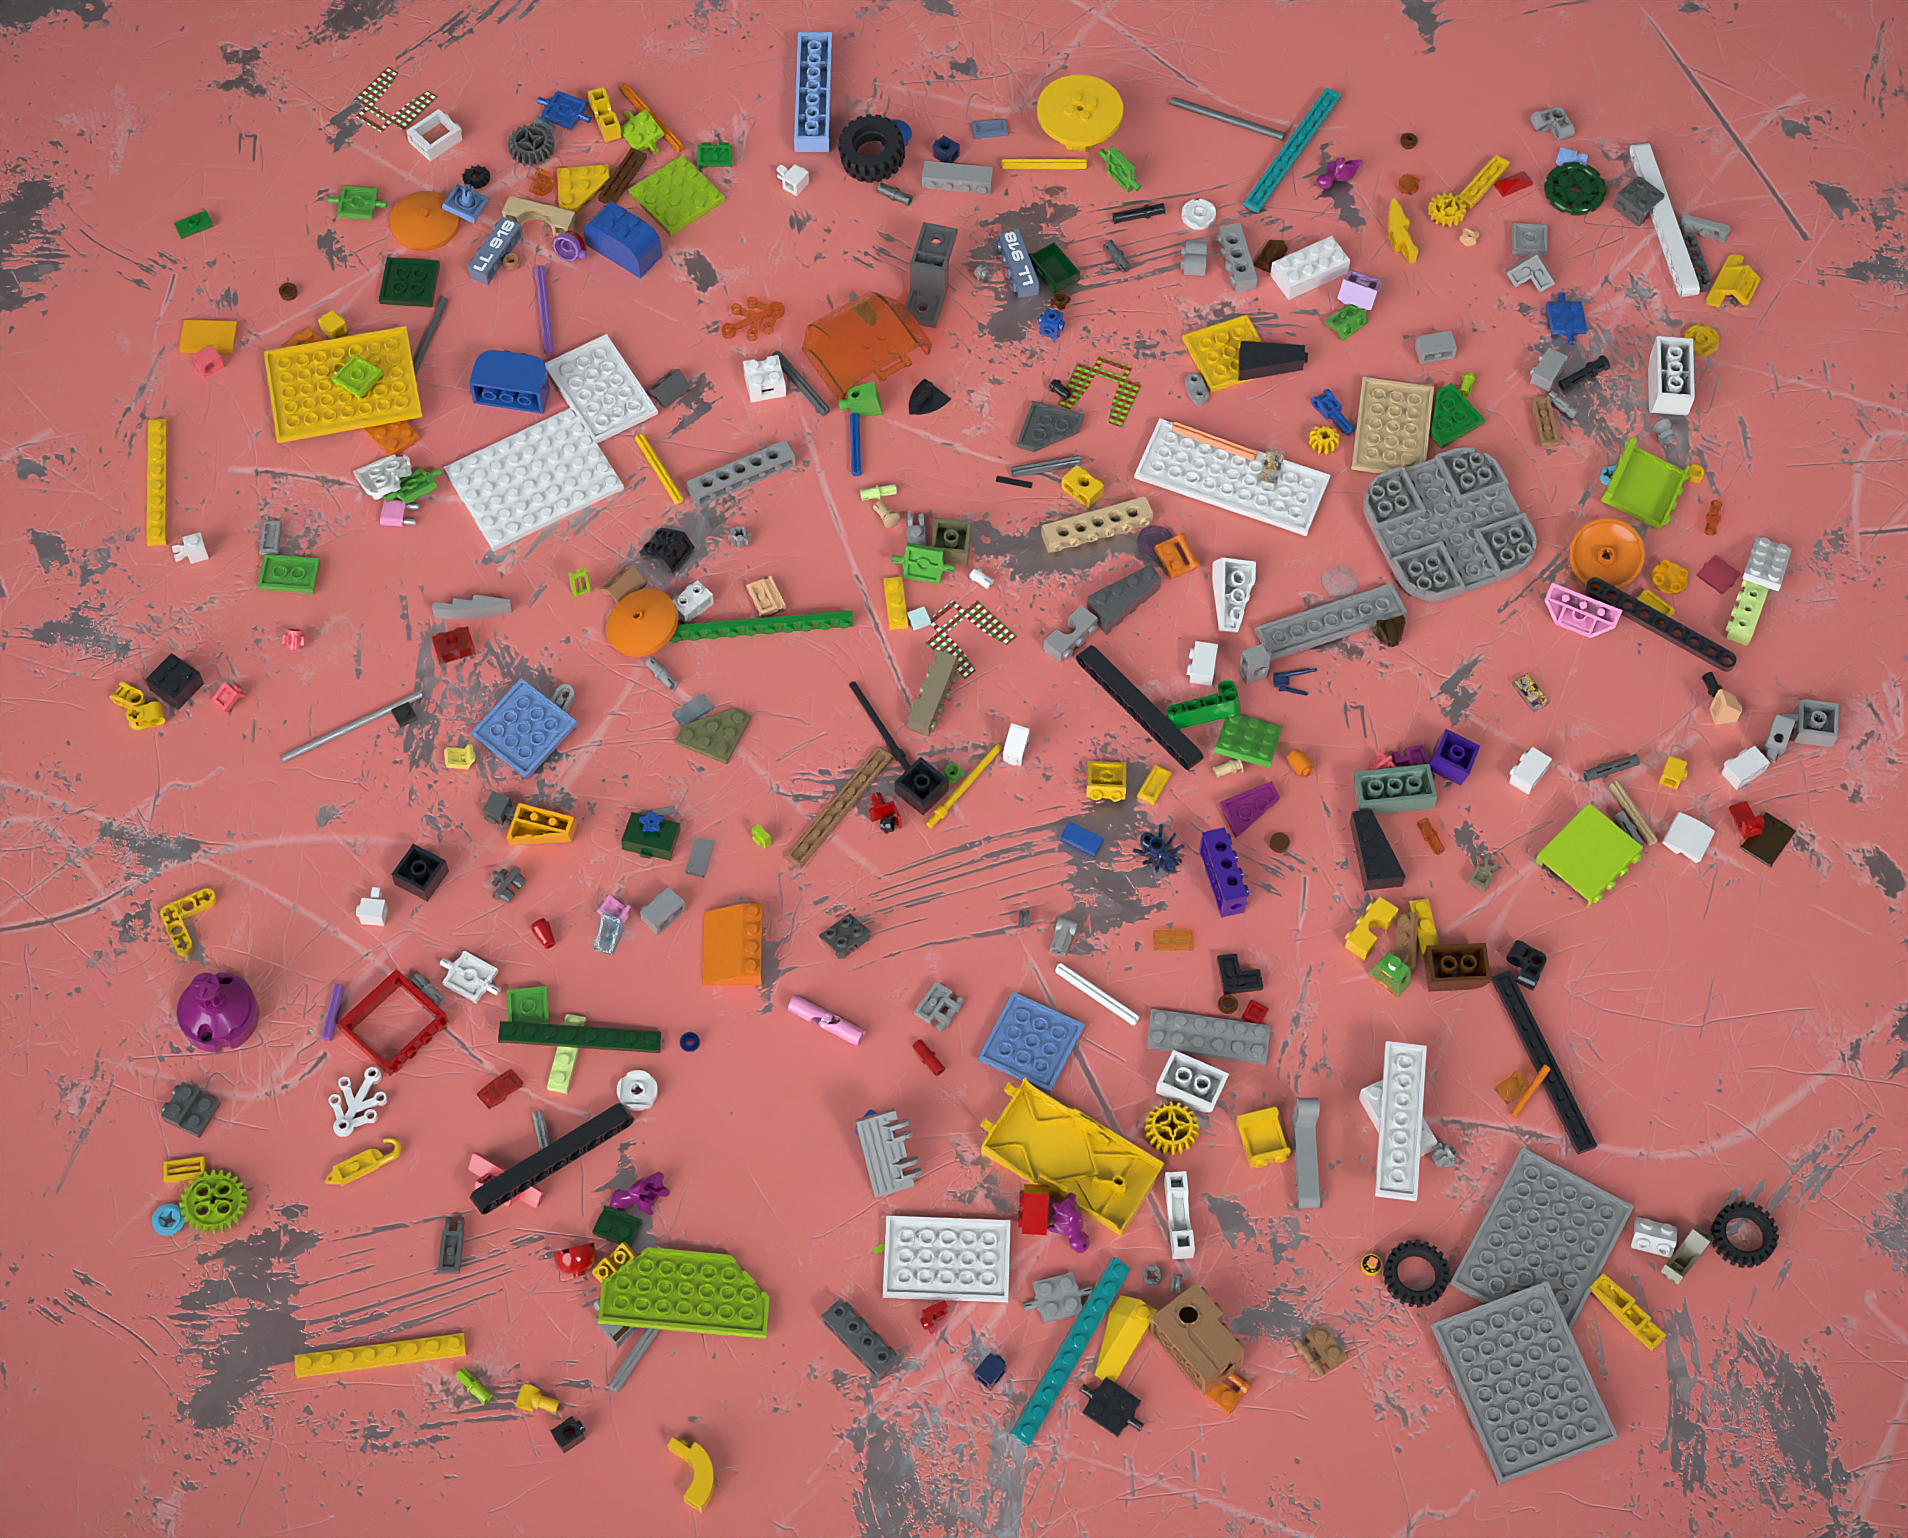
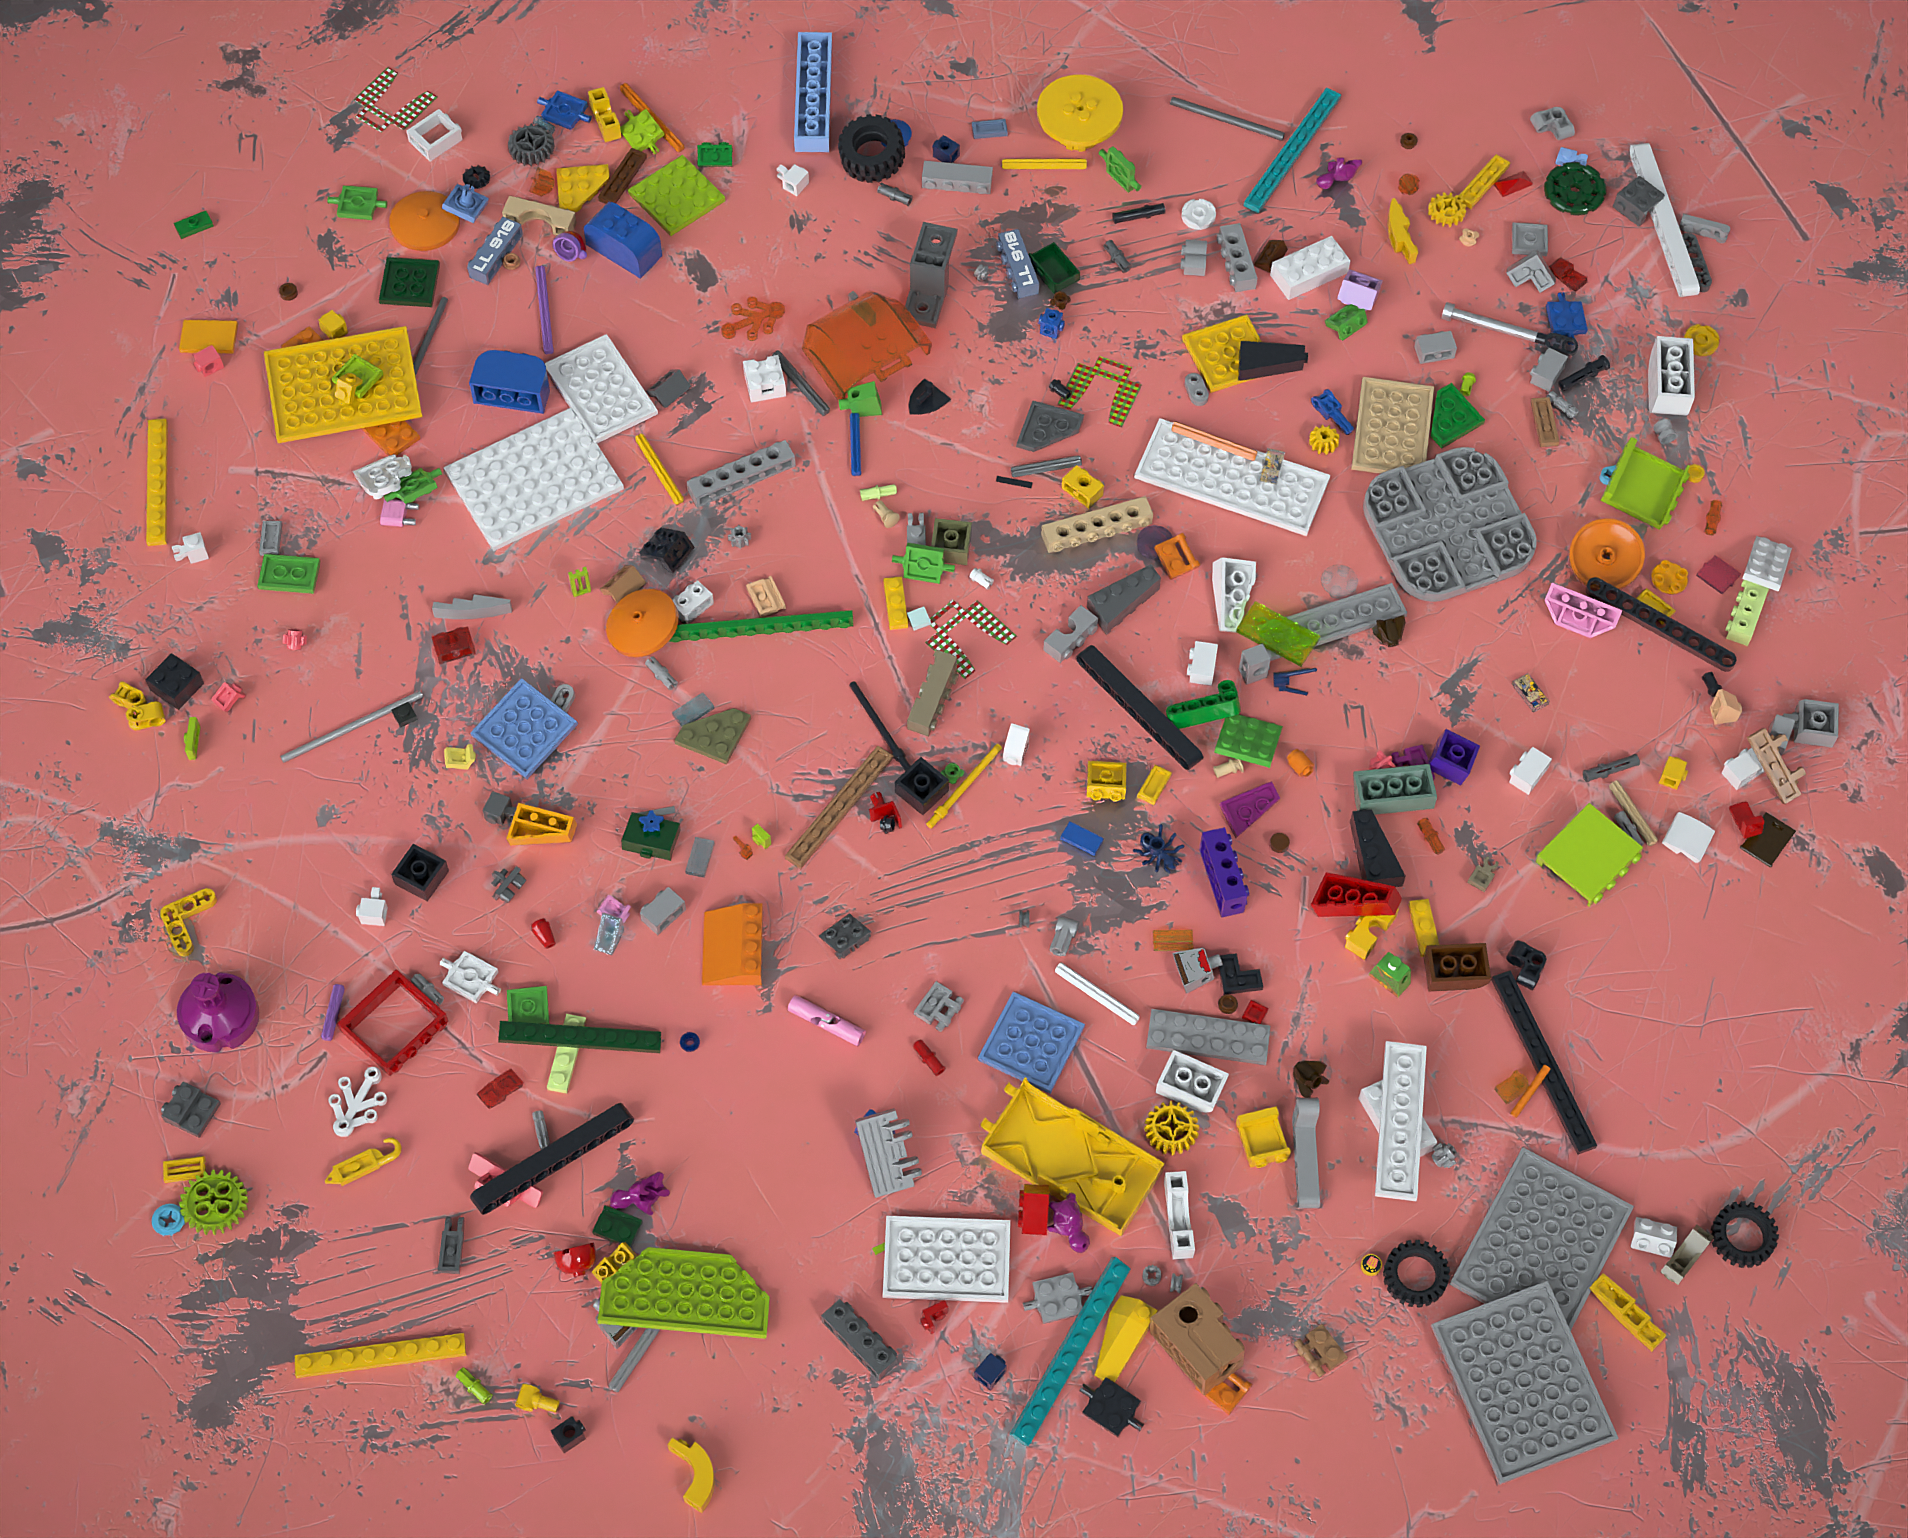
(191, 738): none -> lime plate
(346, 387): none -> yellow bracket
(642, 1100): white plate -> none
(746, 851): none -> clear orange hand
(1195, 967): none -> light grey torso
(1278, 634): none -> clear neon green plate
(1309, 1076): none -> dark brown brick
(1354, 897): none -> red wedge
(1407, 938): medium nougat plate -> none
(1516, 331): none -> flat silver piece
(1567, 275): none -> clear red slope
(1734, 280): yellow plate -> none
(1767, 752): none -> medium nougat hinge

